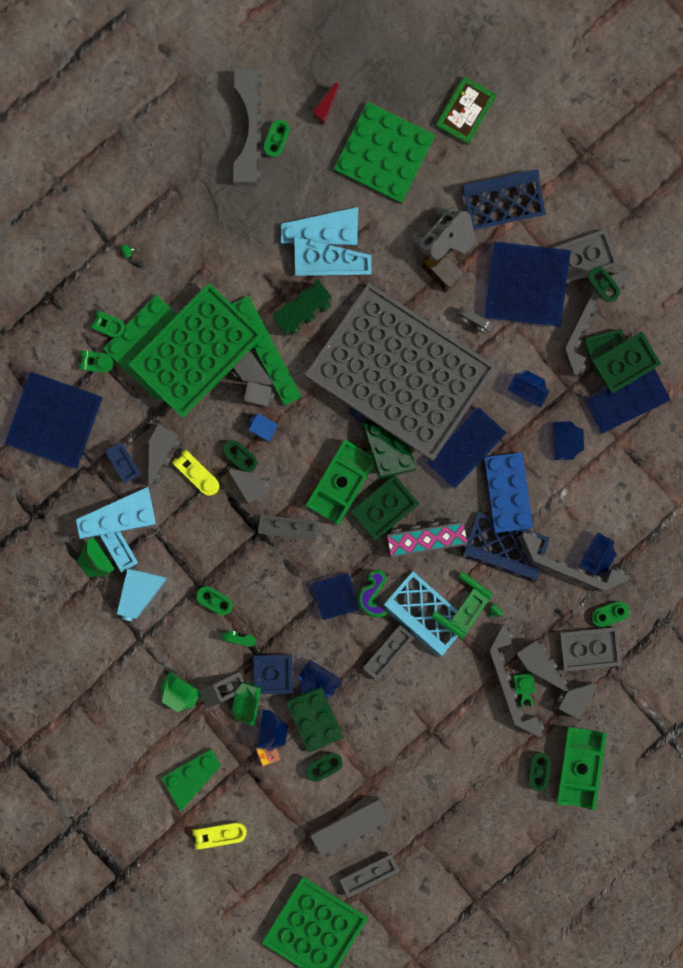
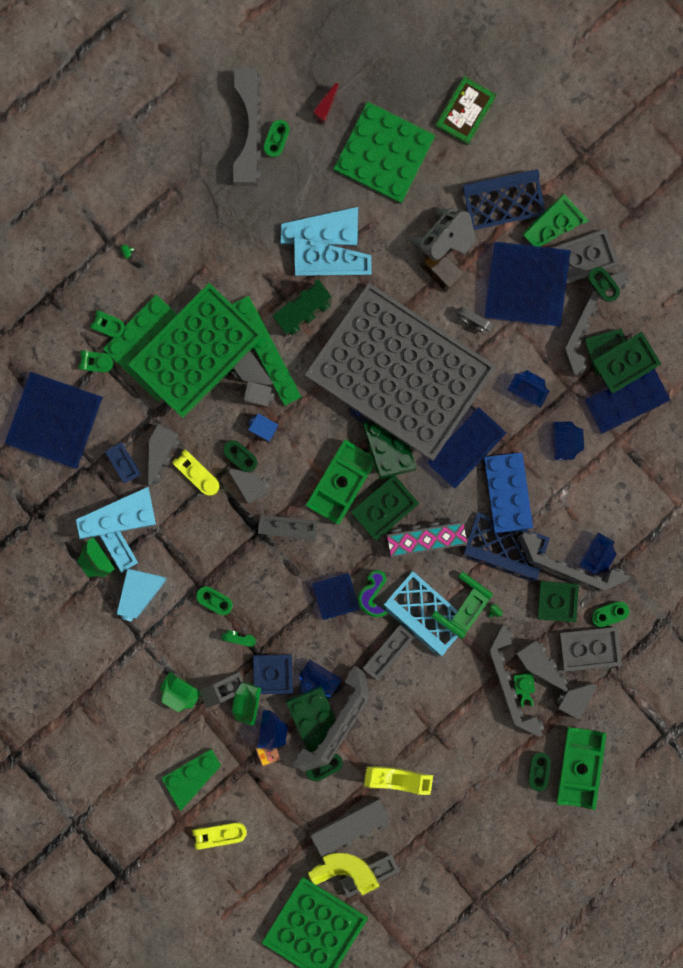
(305, 760): none -> dark grey slope
(345, 865): none -> neon yellow arch
(398, 779): none -> neon yellow arch
(555, 220): none -> green wing
(558, 601): none -> dark green plate

